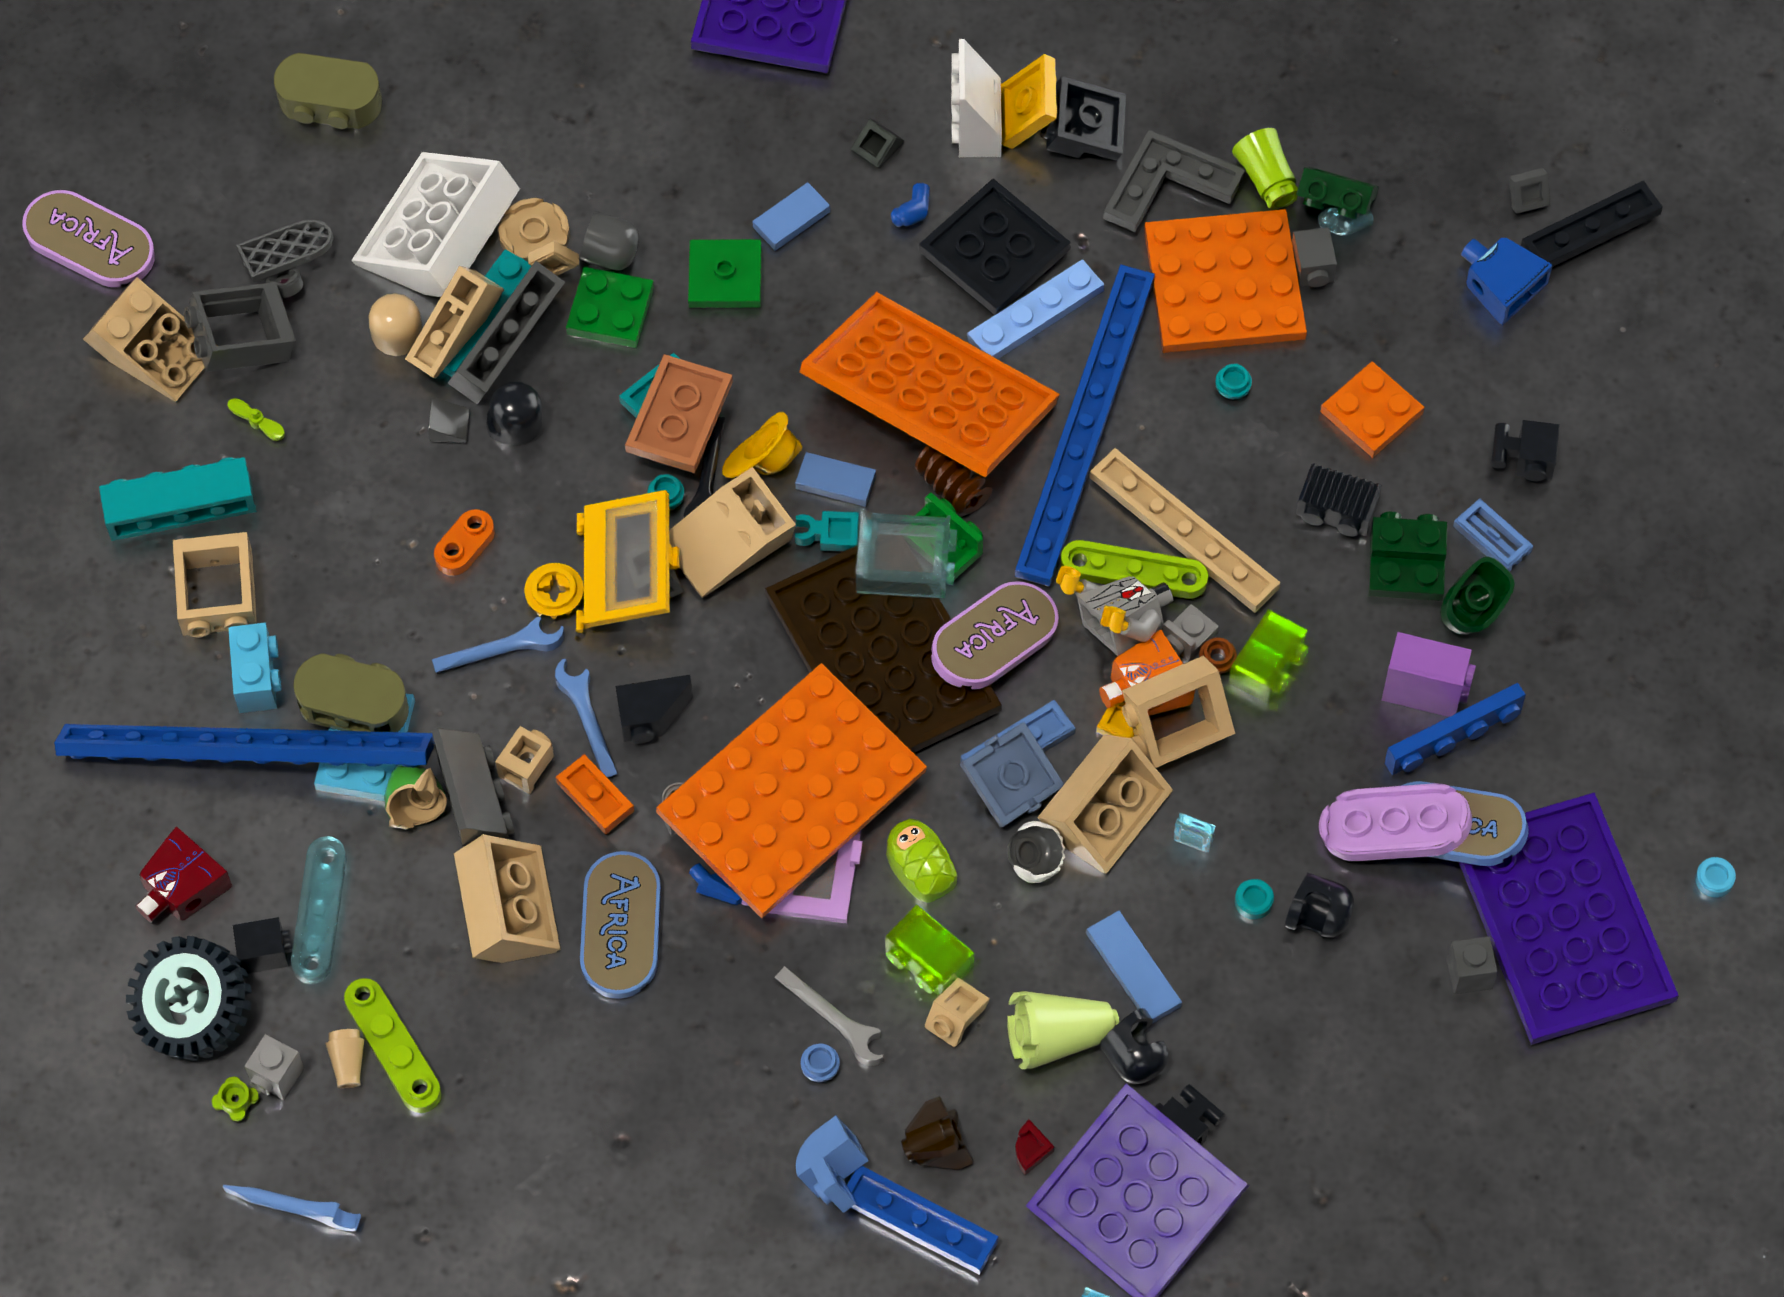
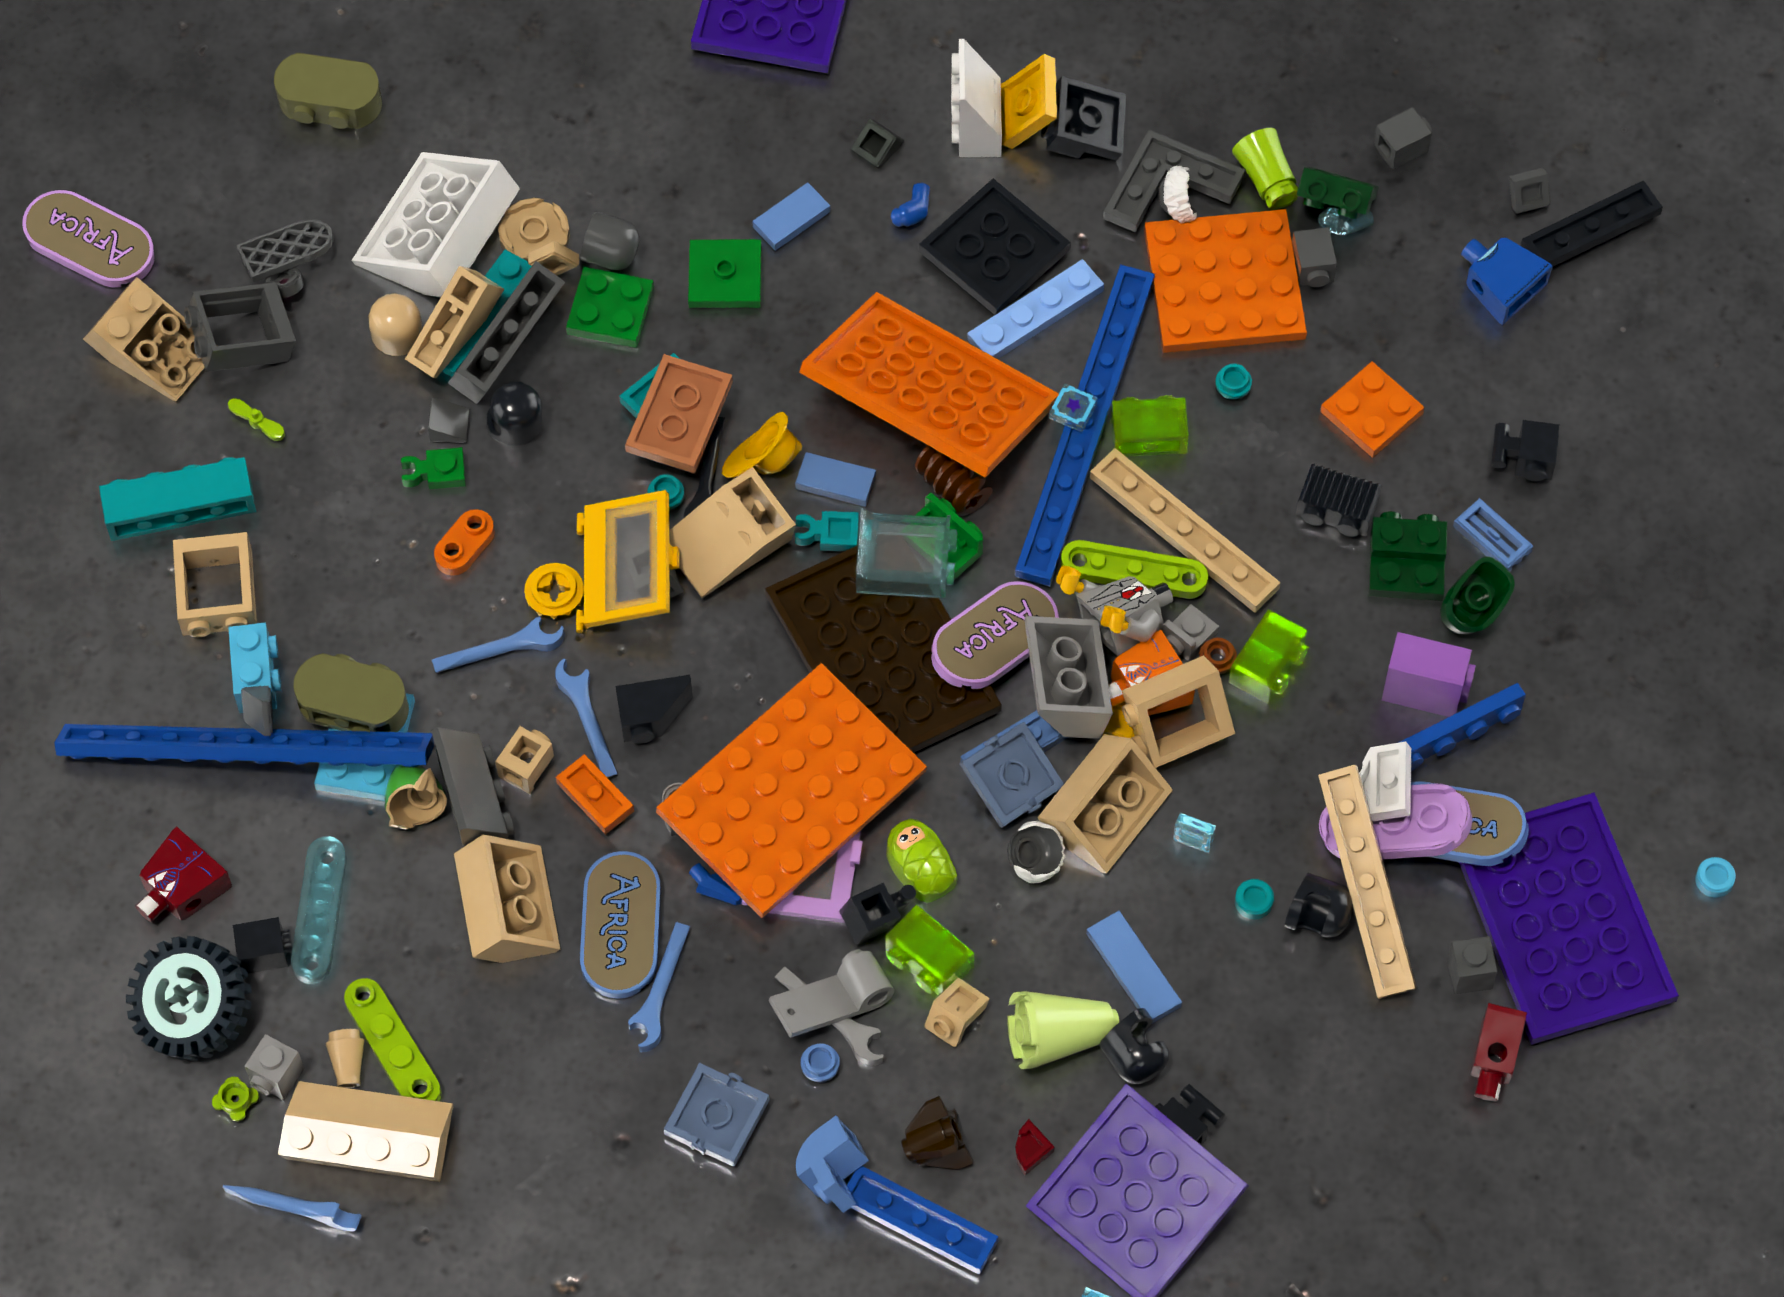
(258, 708): none -> dark grey slope
(366, 1131): none -> tan slope
(441, 468): none -> green plate
(650, 1013): none -> medium blue piece
(716, 1114): none -> sand blue plate
(853, 991): none -> light grey door
(875, 911): none -> black brick
(1069, 675): none -> light grey slope
(1073, 407): none -> clear light blue tile
(1149, 426): none -> clear neon green brick
(1174, 195): none -> white hair
(1367, 881): none -> tan plate
(1387, 780): none -> white wing
(1403, 138): none -> dark grey brick
(1500, 1037): none -> dark red torso

